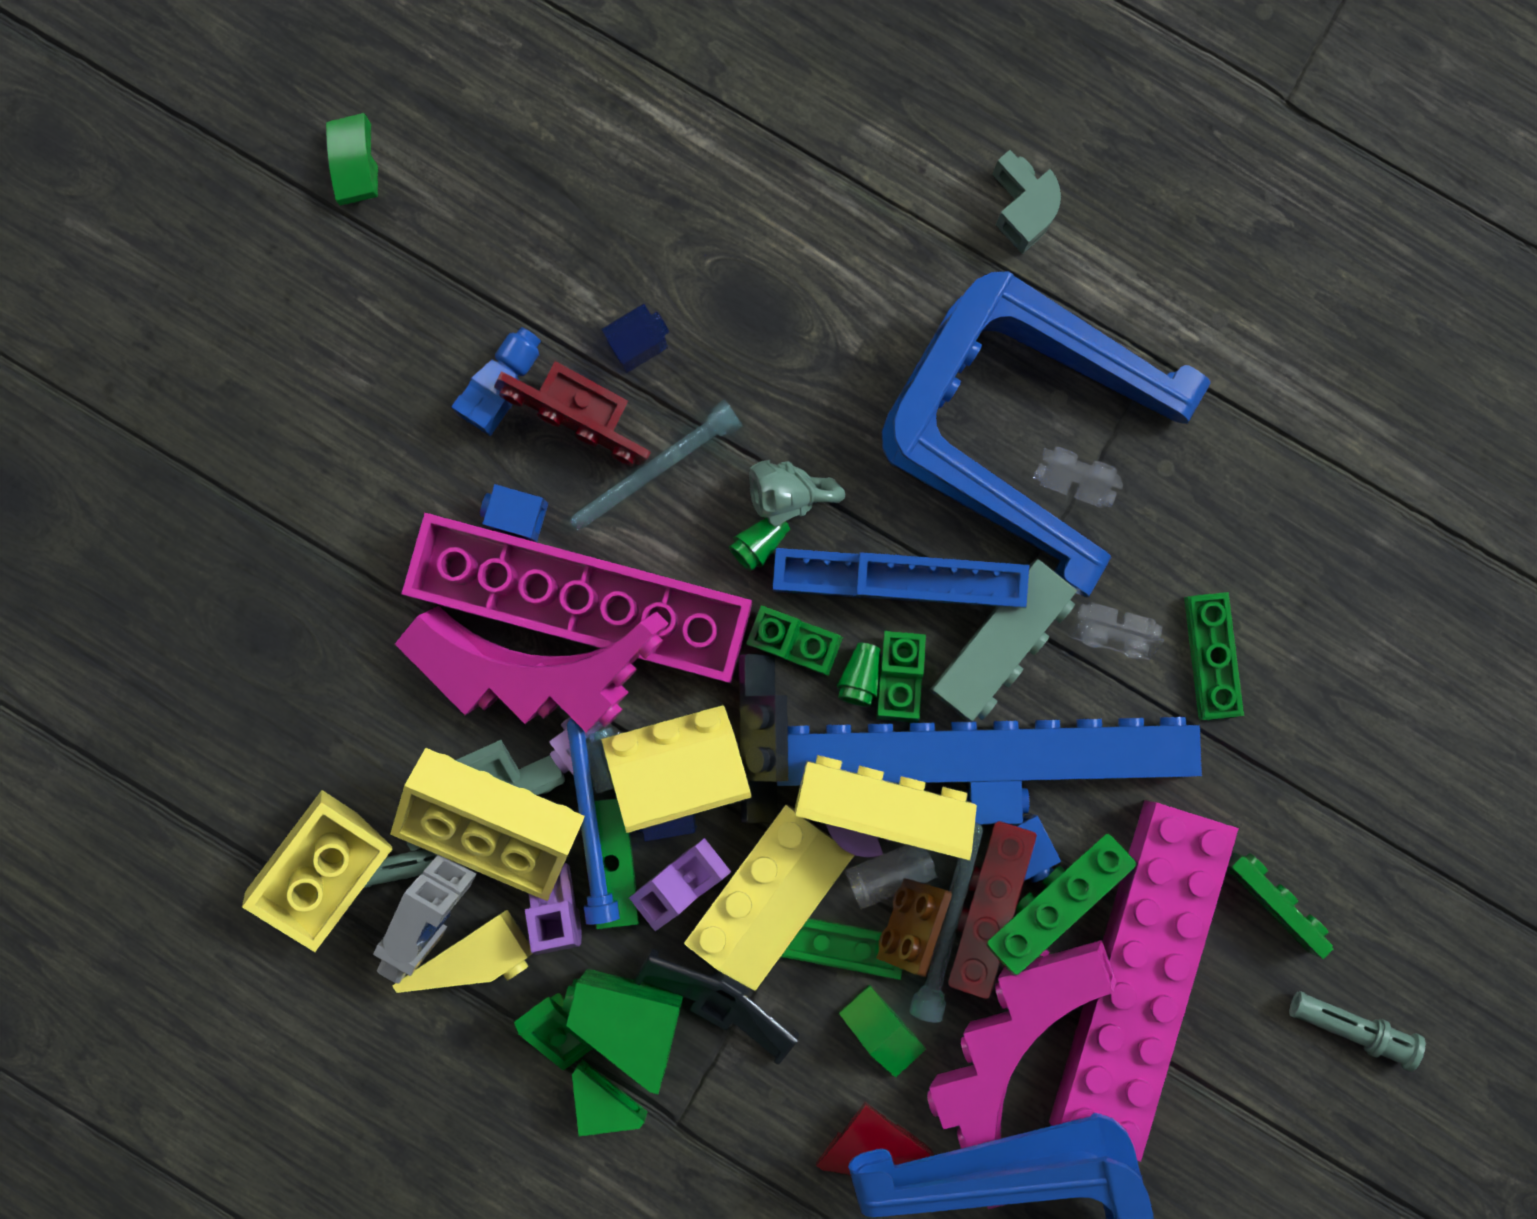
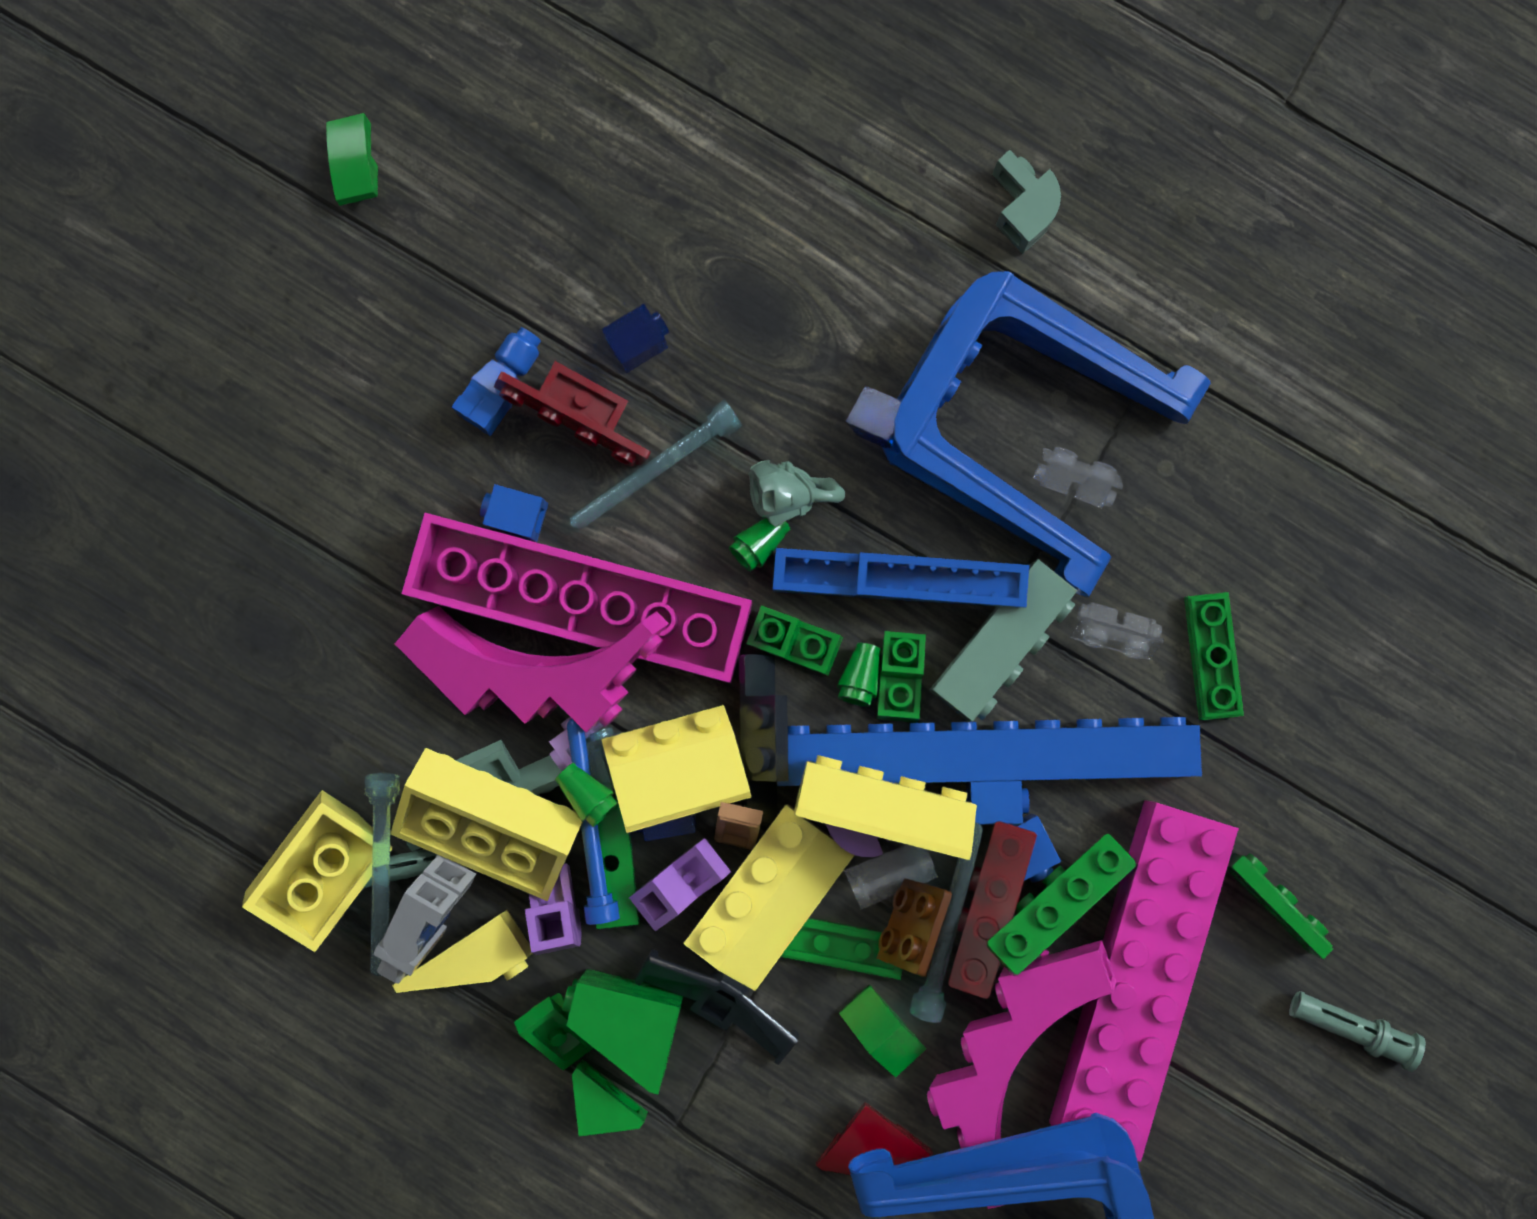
(381, 790): none -> clear light blue piece
(586, 795): none -> green cone
(738, 825): none -> medium nougat tile
(874, 417): none -> clear blue brick

